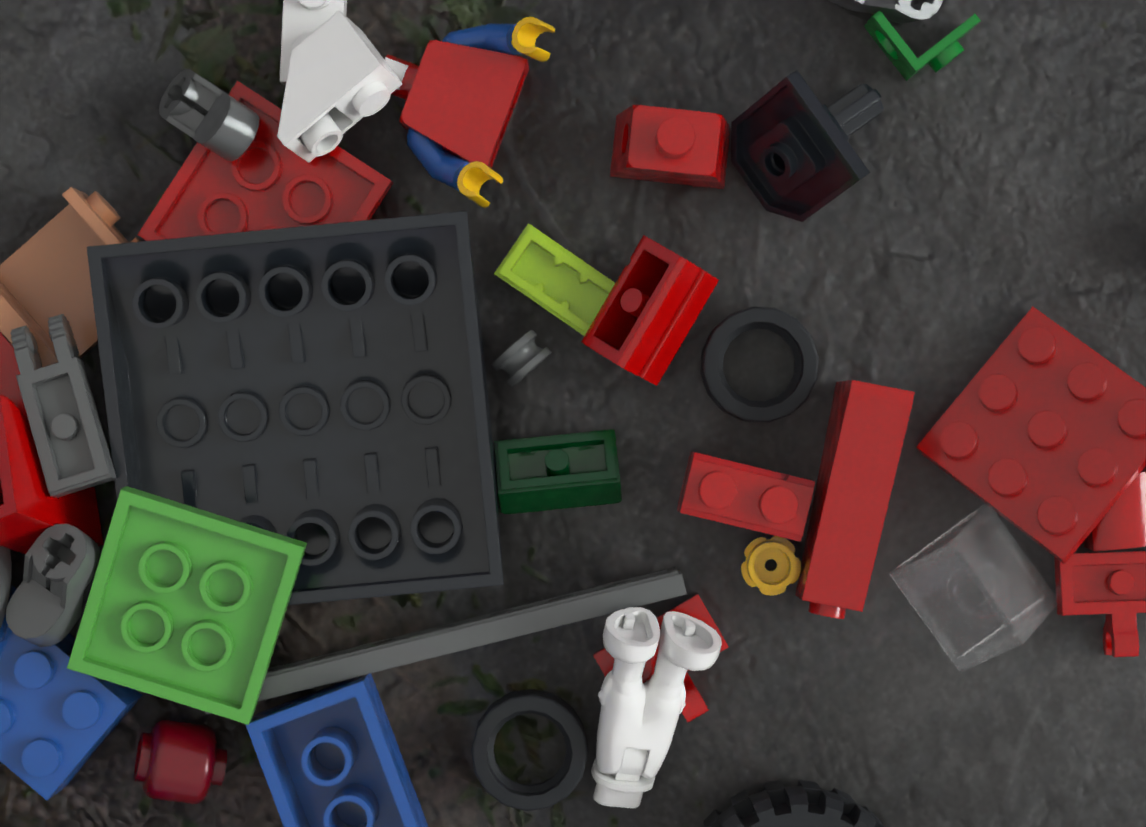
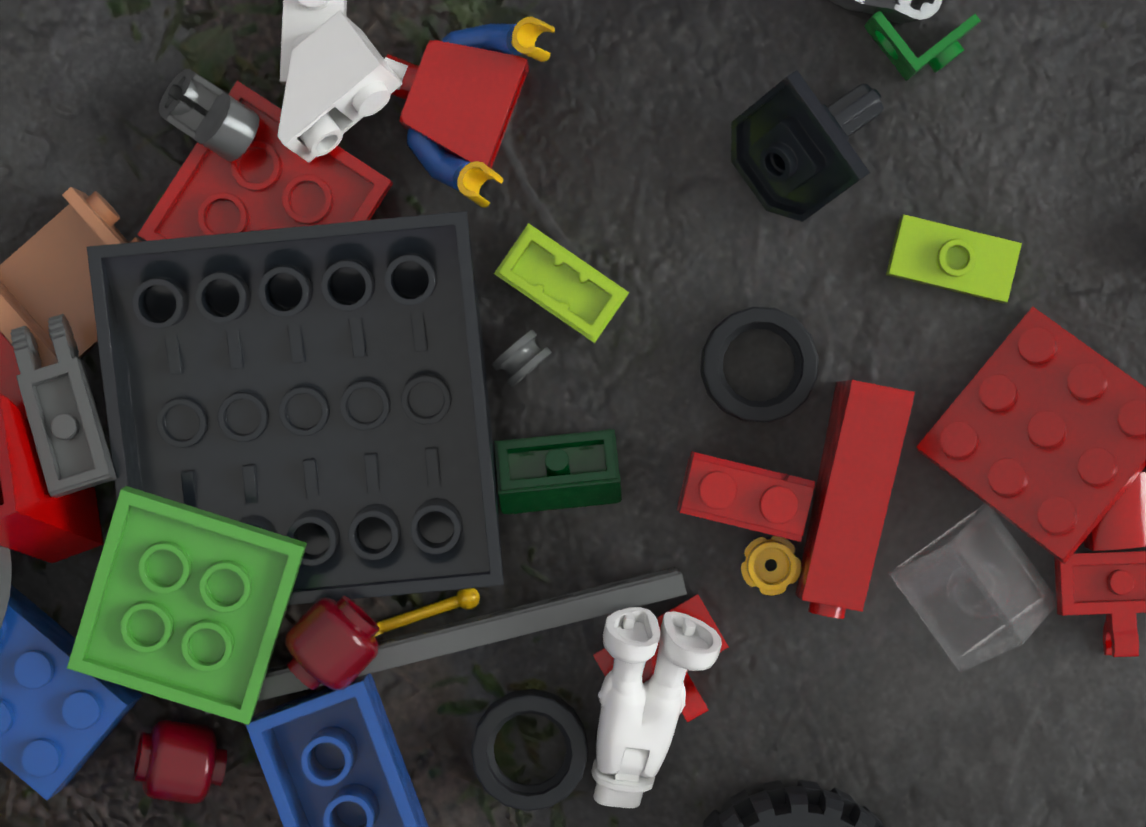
(53, 585): dark grey piece -> none
(332, 643): none -> dark red head
(465, 598): none -> yellow hinge
(650, 310): red brick -> none
(671, 146): red torso -> none
(953, 259): none -> lime plate

